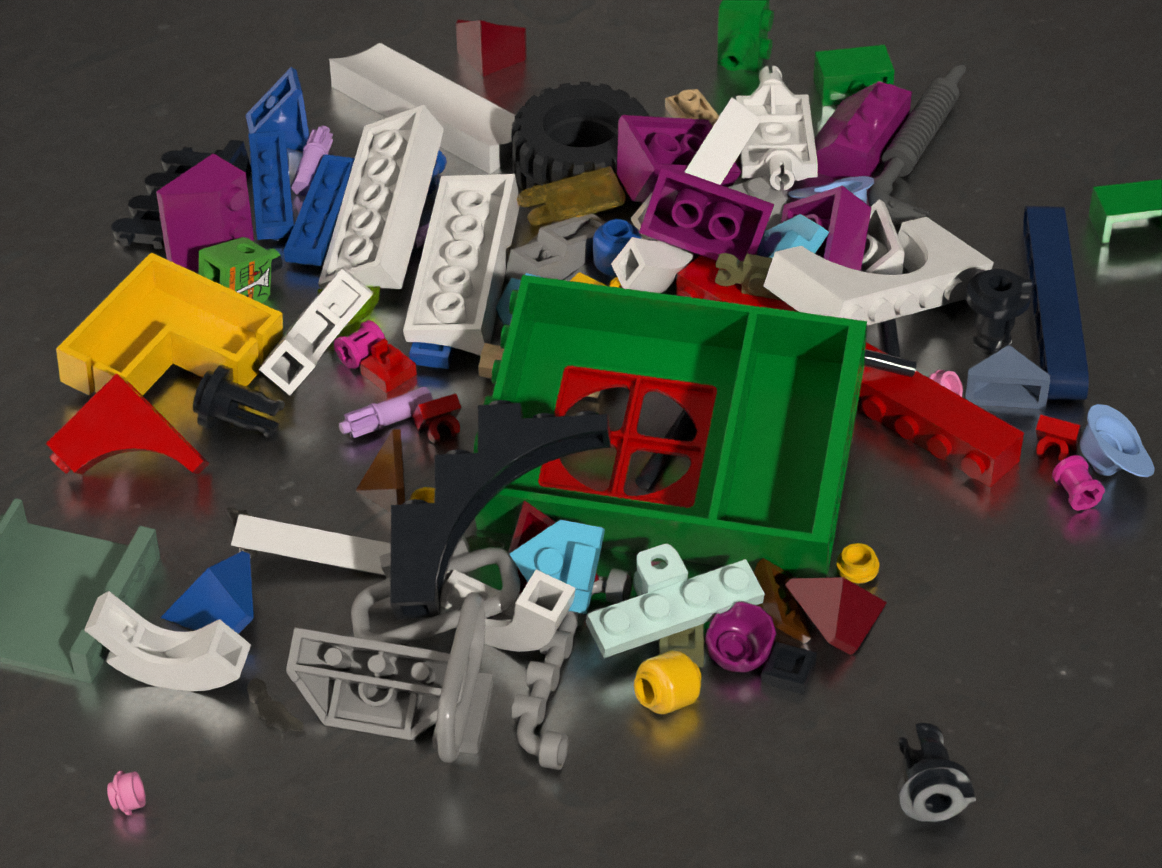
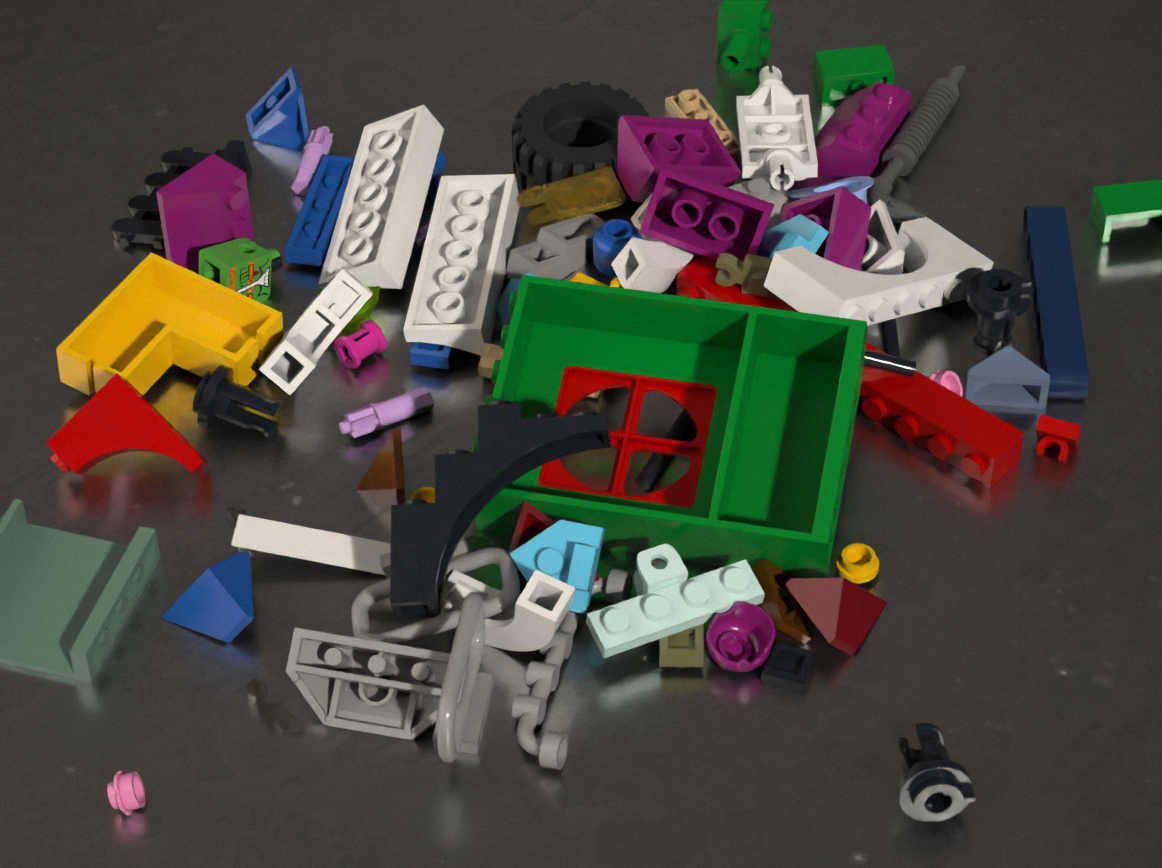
(167, 657): white arch -> none
(271, 185): blue plate -> none
(387, 366): red tile -> none
(393, 84): white arch -> none
(436, 413): red tile -> none
(490, 45): dark red slope -> none
(667, 682): yellow head -> none
(724, 143): white sticker -> none
(1074, 477): dark pink bush -> none
(1113, 444): light blue piece -> none

